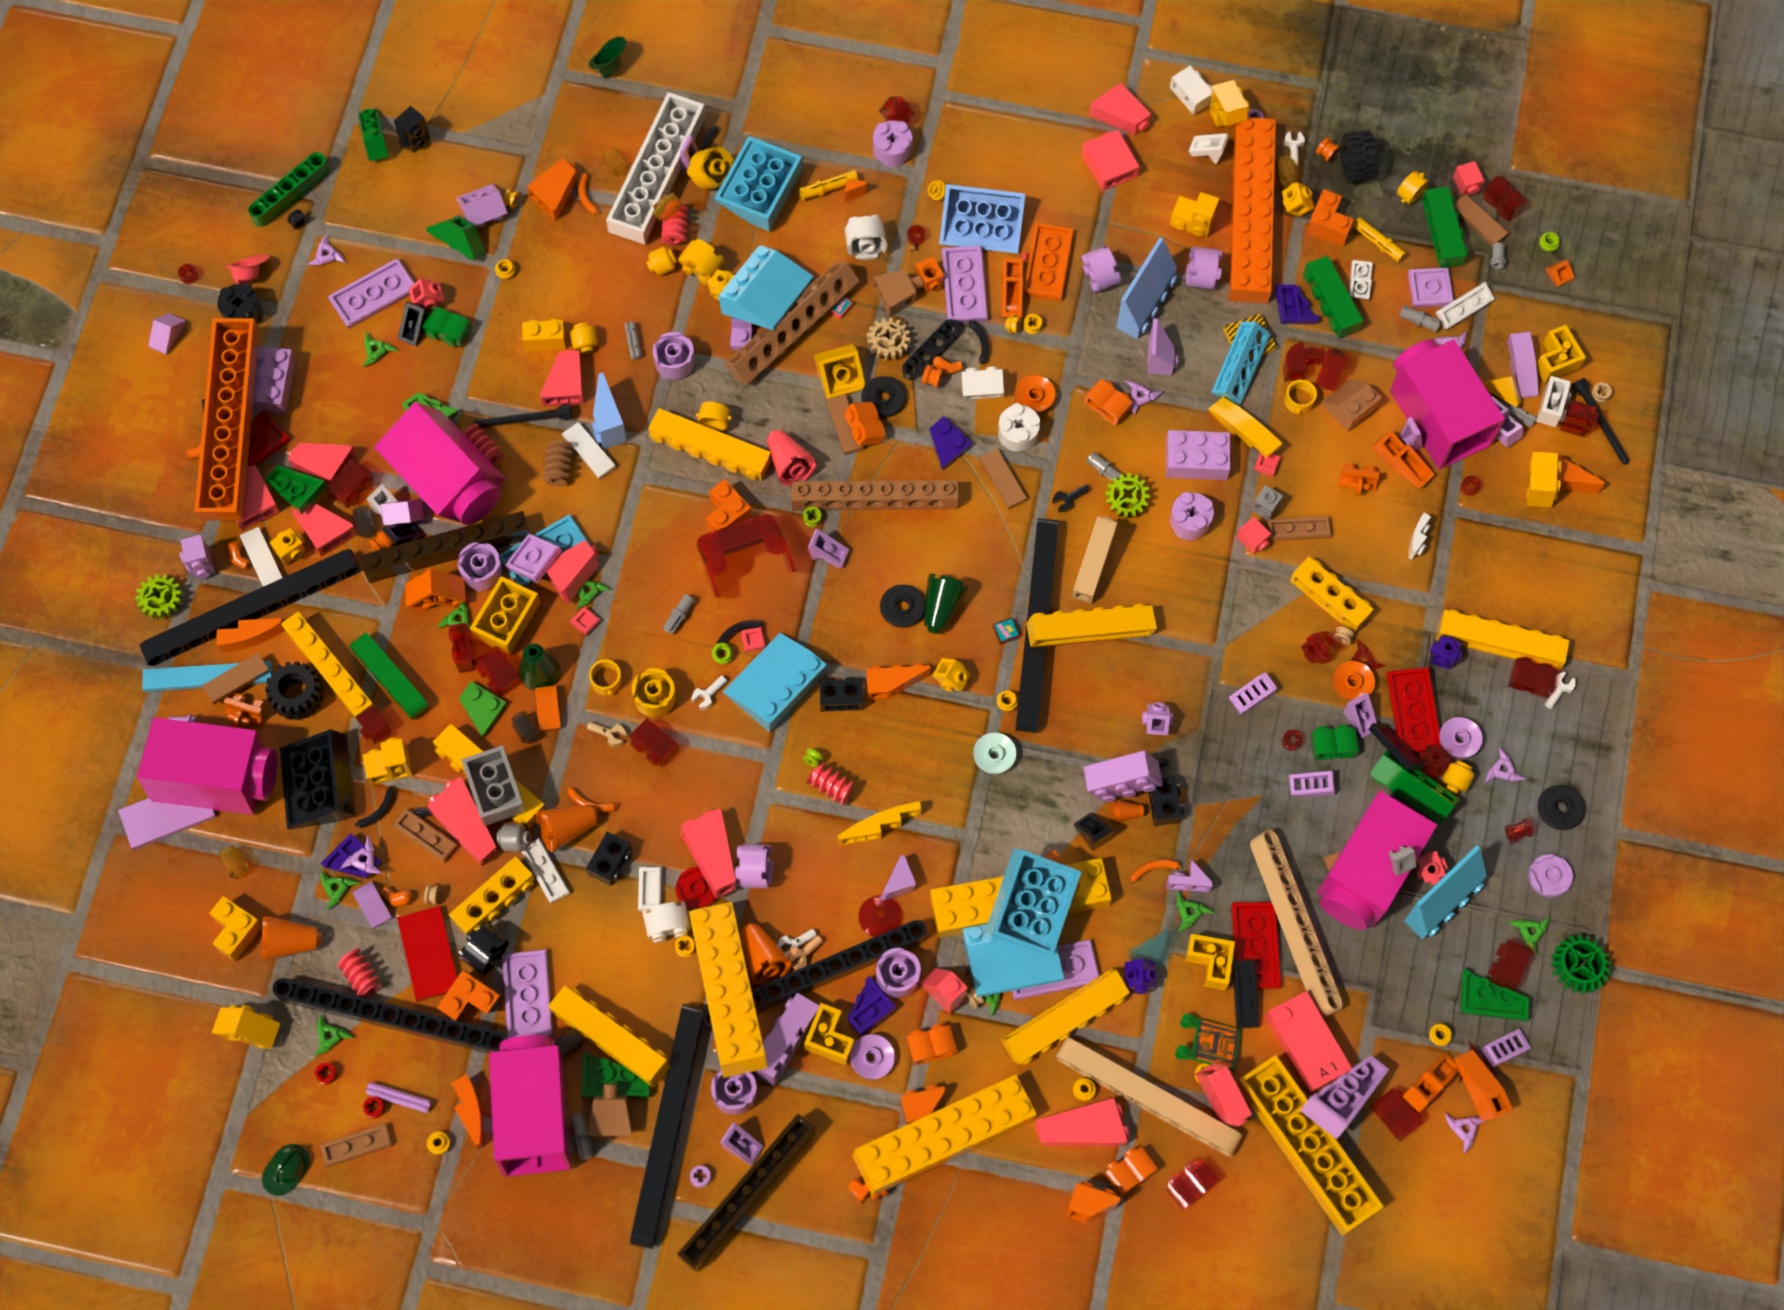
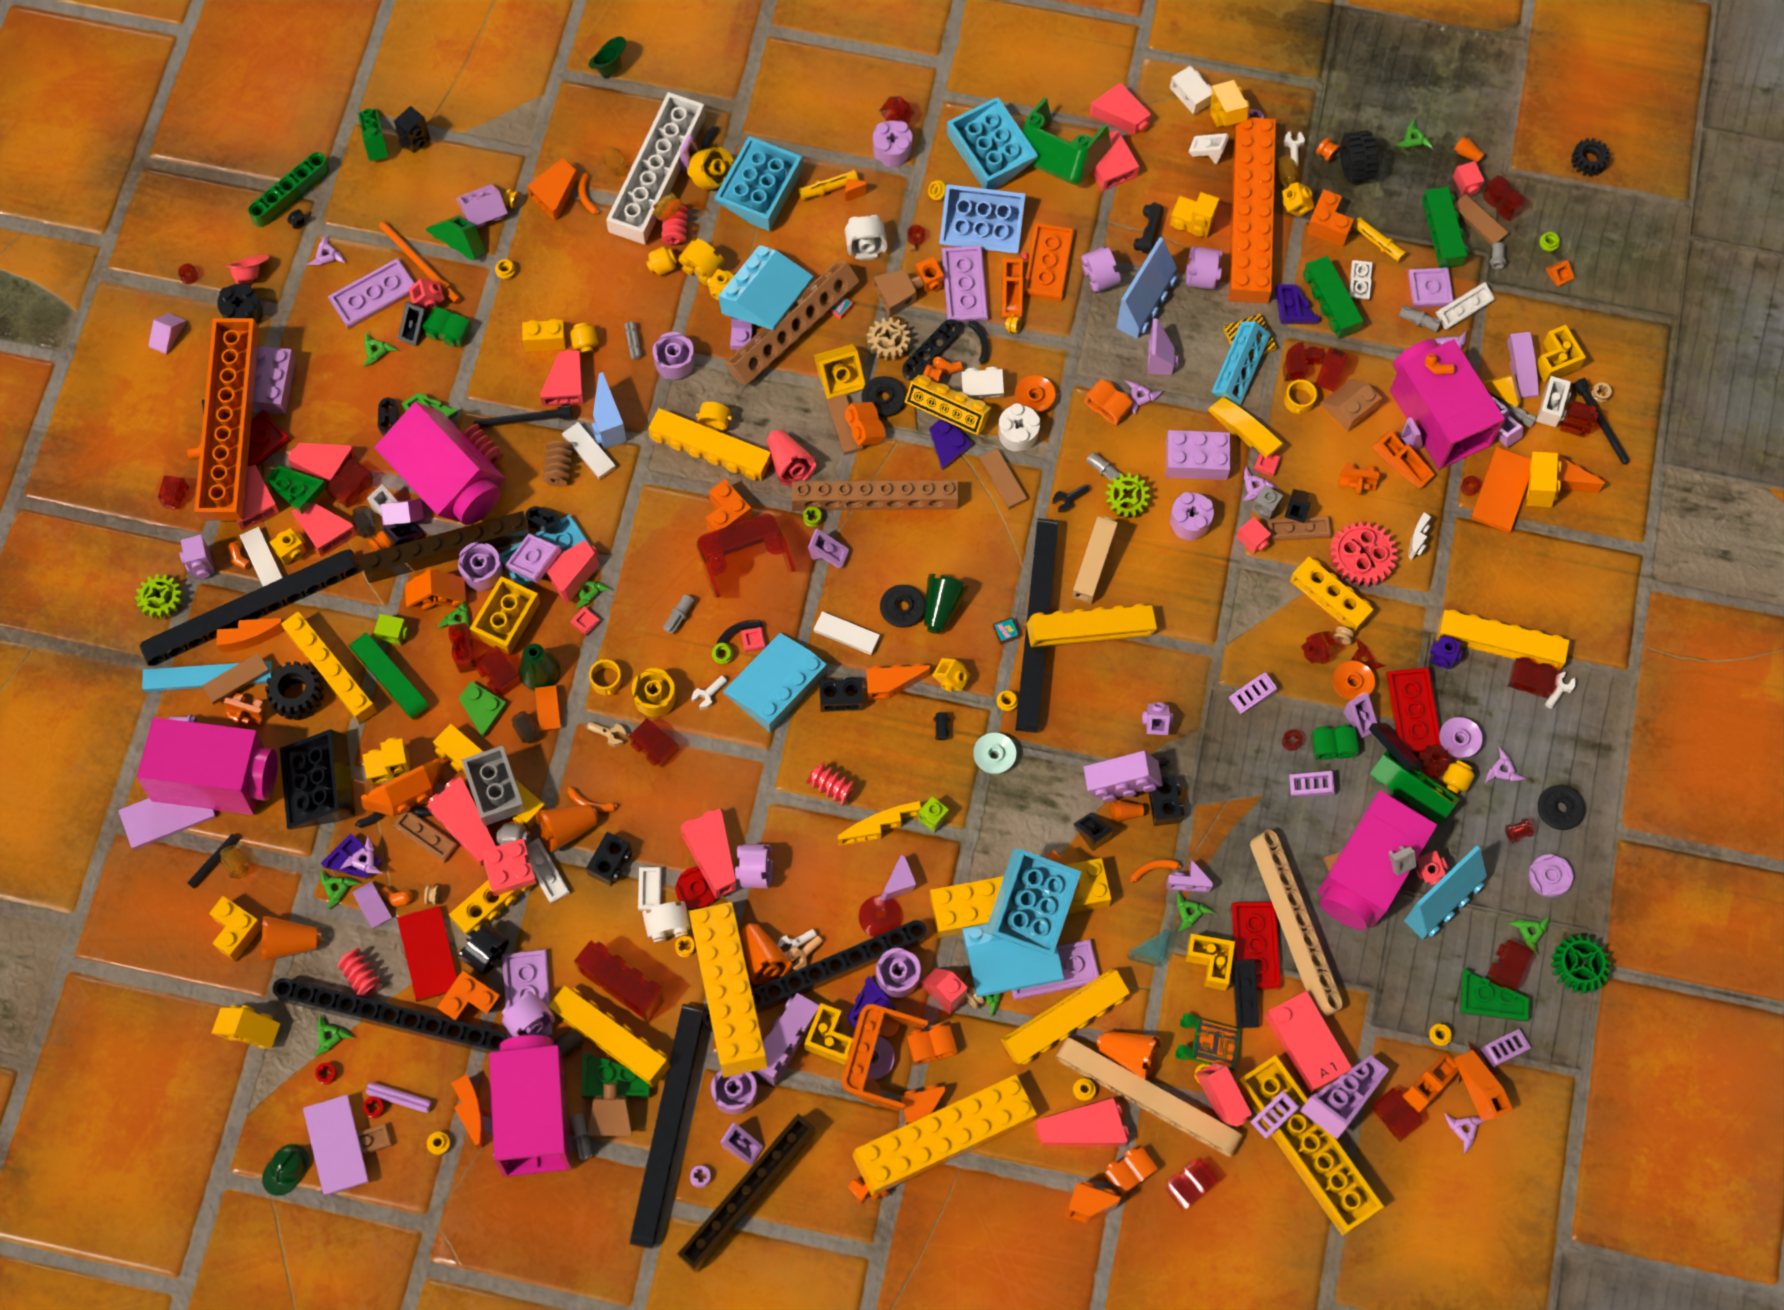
(172, 492): none -> clear red brick
(210, 863): none -> black bar
(336, 1145): none -> lavender tile
(373, 726): clear red brick -> none
(383, 416): none -> black beam
(391, 629): none -> lime brick
(404, 791): none -> orange wedge
(445, 286): none -> orange bar
(508, 867): none -> coral piece
(527, 1016): none -> lavender brick
(541, 523): none -> black beam
(619, 980): none -> clear red brick
(812, 757): lime bush -> none
(846, 633): none -> white tile
(872, 1021): none -> orange windscreen
(933, 814): none -> lime brick
(941, 724): none -> black pin
(948, 404): none -> yellow brick
(991, 143): none -> medium azure slope
(1034, 318): yellow bush -> none
(1059, 157): none -> green windscreen
(1131, 1051): none -> orange cone
(1140, 975): dark purple brick -> none
(1147, 242): none -> black piece
(1253, 492): none -> lavender piece
(1266, 1133): none -> lavender slope
(1298, 506): none -> black brick
(1377, 544): none -> coral gear
(1412, 187): yellow piece -> none
(1413, 131): none -> bright green piece
(1437, 368): none -> orange arm
(1468, 149): none -> orange cone
(1502, 490): none -> orange tile
(1588, 166): none -> black tyre

